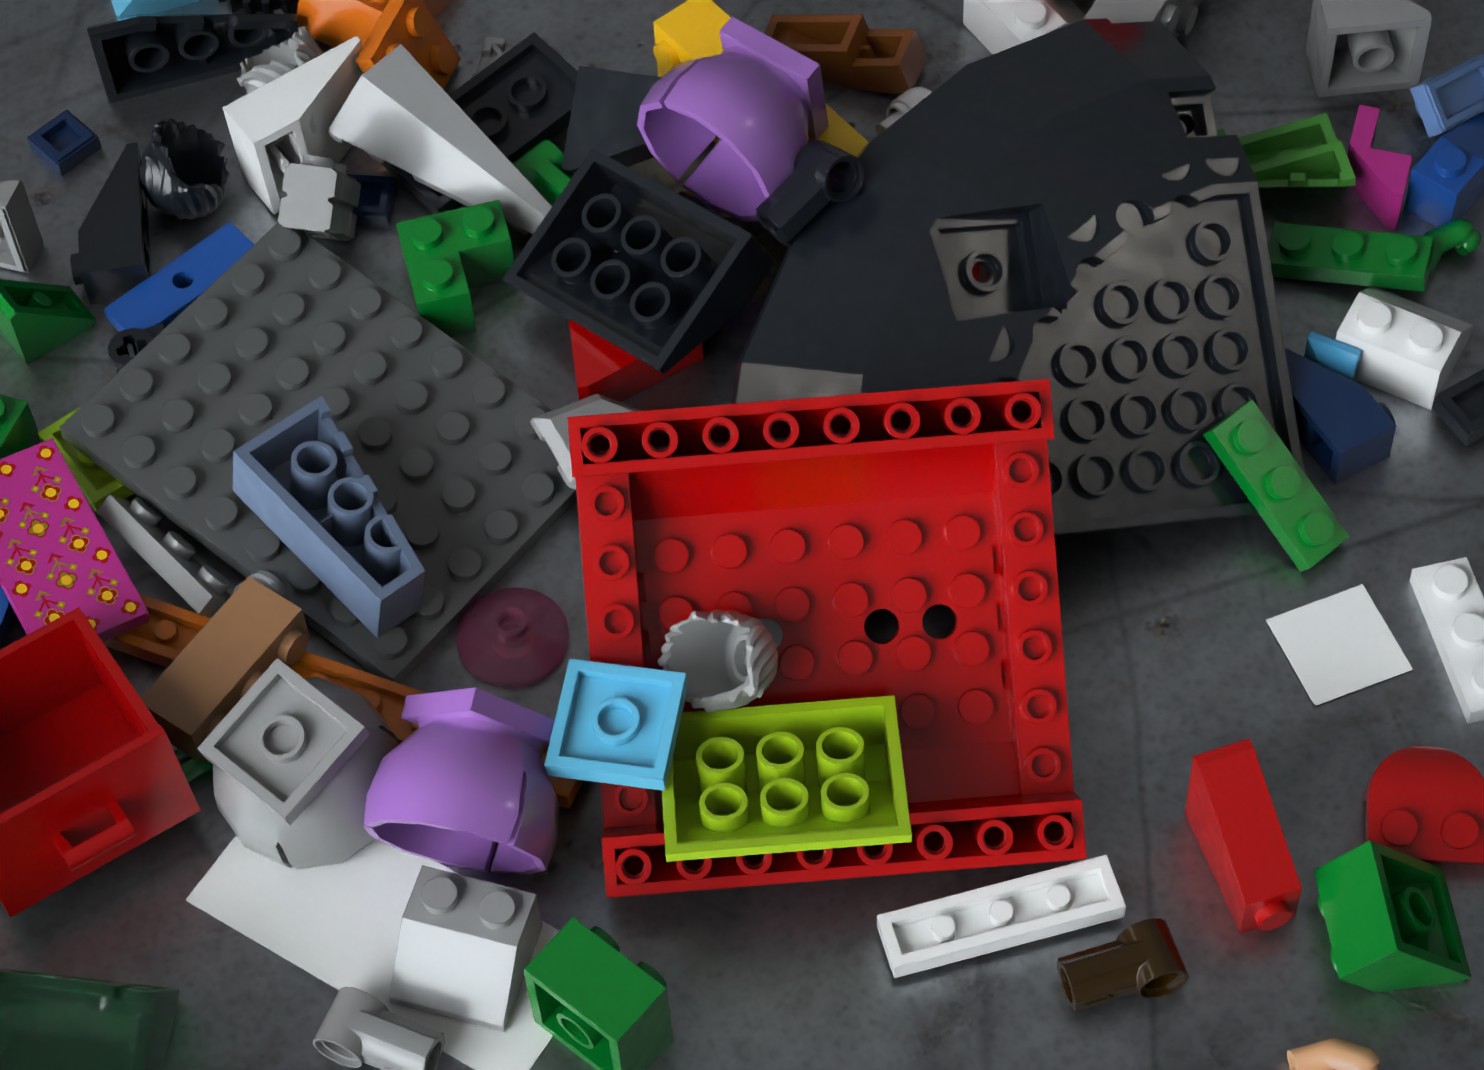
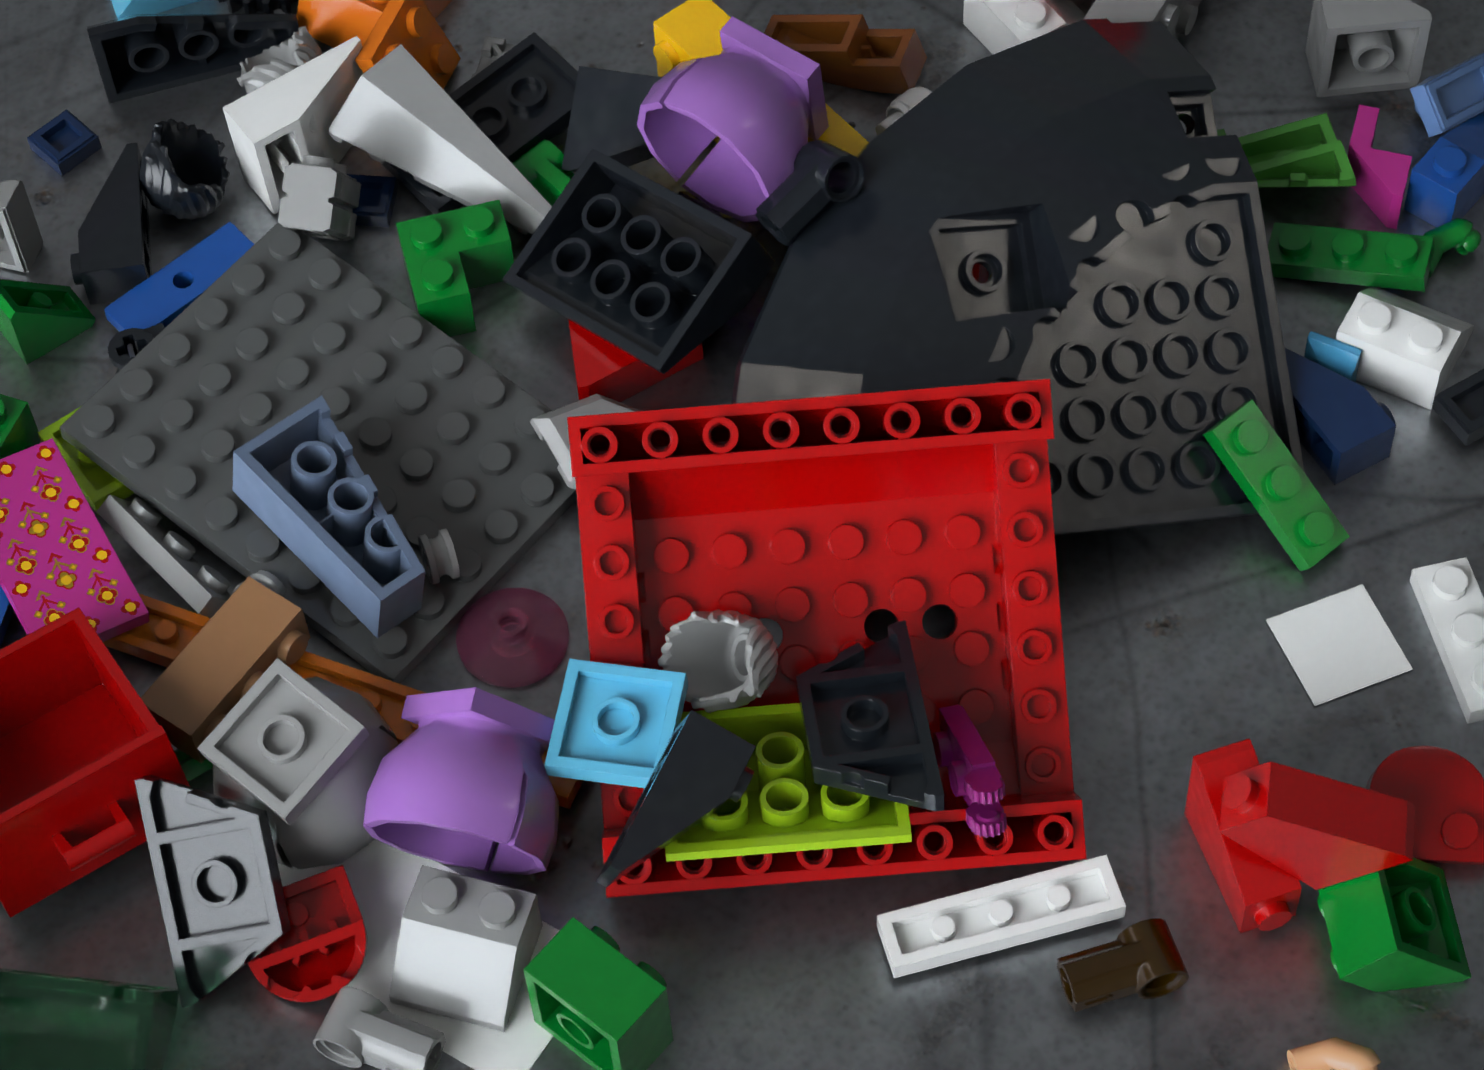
(212, 882): none -> wing
(324, 940): none -> red slope
(439, 556): none -> light grey bush
(689, 784): none -> black slope
(871, 723): none -> black wing
(970, 771): none -> magenta hinge
(1316, 824): none -> red slope

